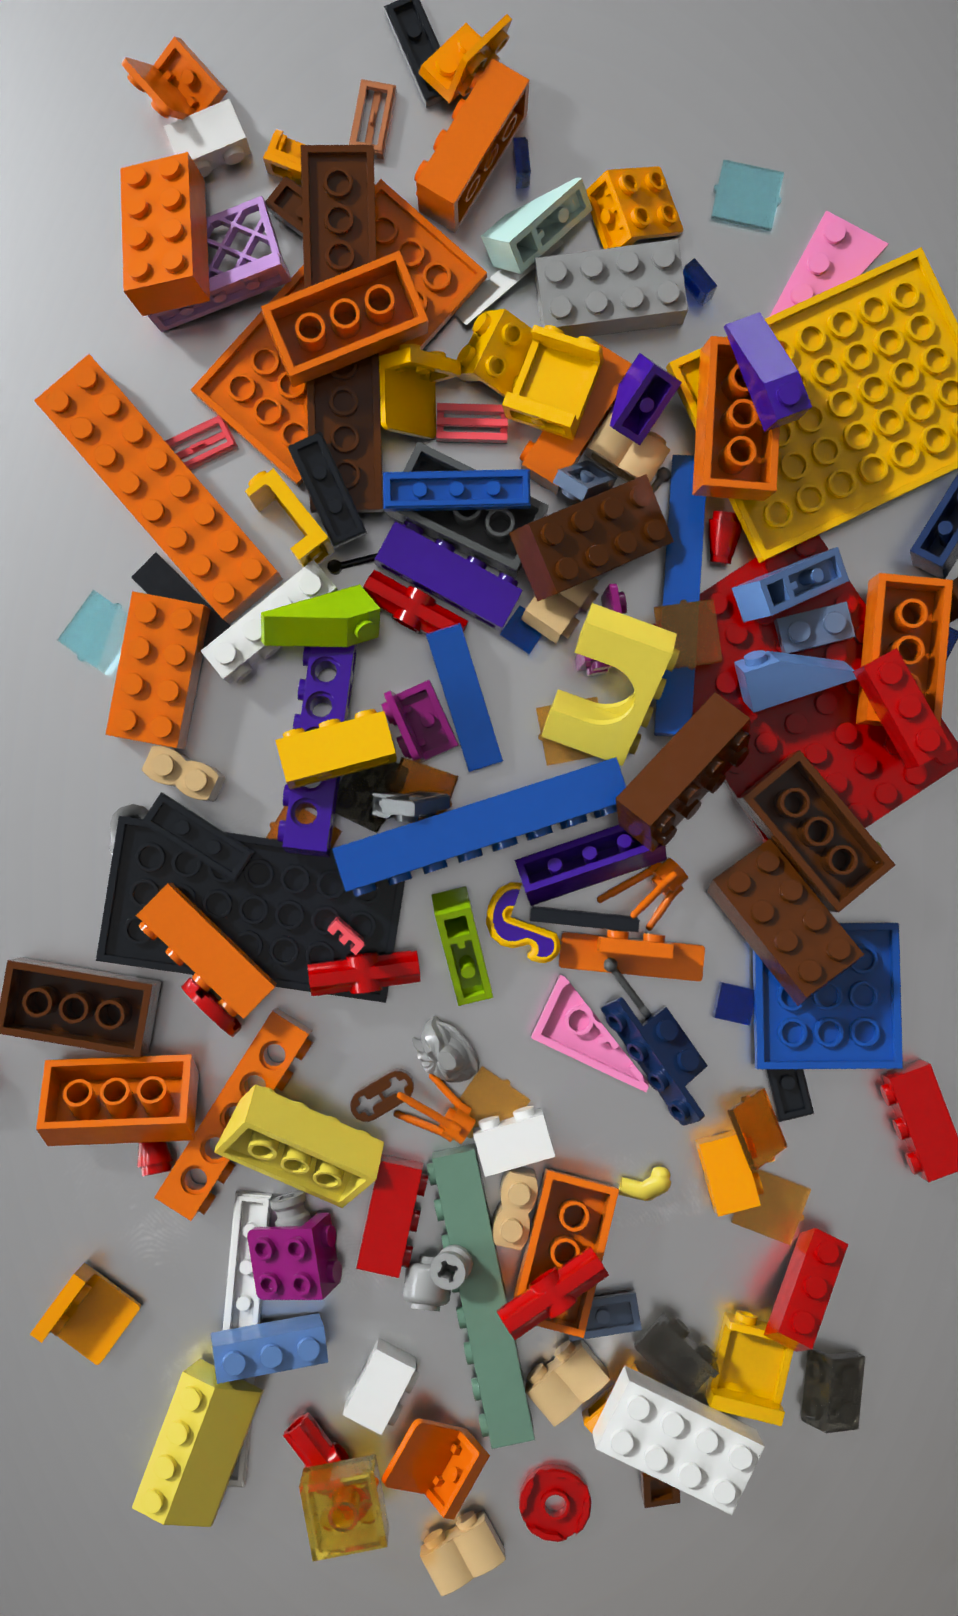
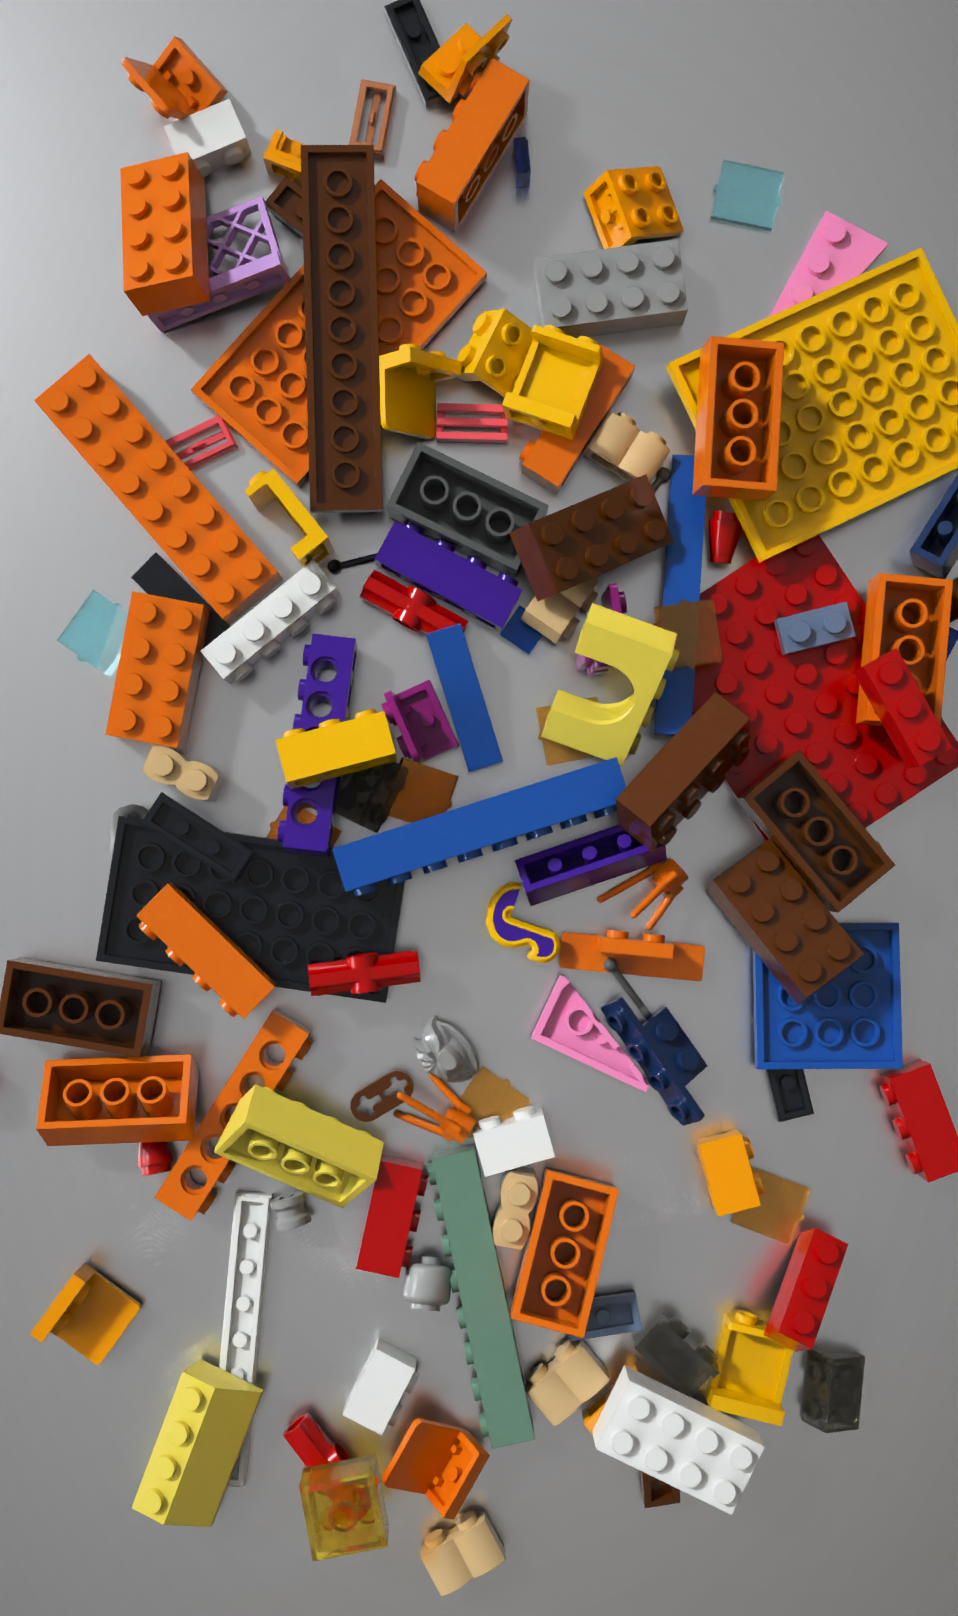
(209, 1005): red tile -> none
(269, 1348): medium blue brick -> none
(295, 1260): magenta bracket -> none
(323, 621): lime slope -> none
(327, 490): black tile -> none
(345, 318): orange brick -> none
(347, 934): coral tile -> none
(410, 805): dark grey hinge -> none
(456, 490): blue tile -> none
(457, 1260): light grey wheel -> none
(461, 945): lime slope -> none
(494, 289): white sticker -> none
(536, 226): light aqua slope -> none
(550, 1481): red tile -> none
(552, 1293): red piece -> none
(583, 480): sand blue plate -> none
(583, 919): black tile -> none
(642, 398): dark purple slope -> none
(649, 1188): light yellow arm -> none
(698, 282): clear blue tile -> none
(734, 1003): clear blue tile -> none
(757, 1129): clear orange piece -> none
(767, 372): dark purple slope -> none
(780, 677): medium blue slope -> none
(790, 585): medium blue slope -> none

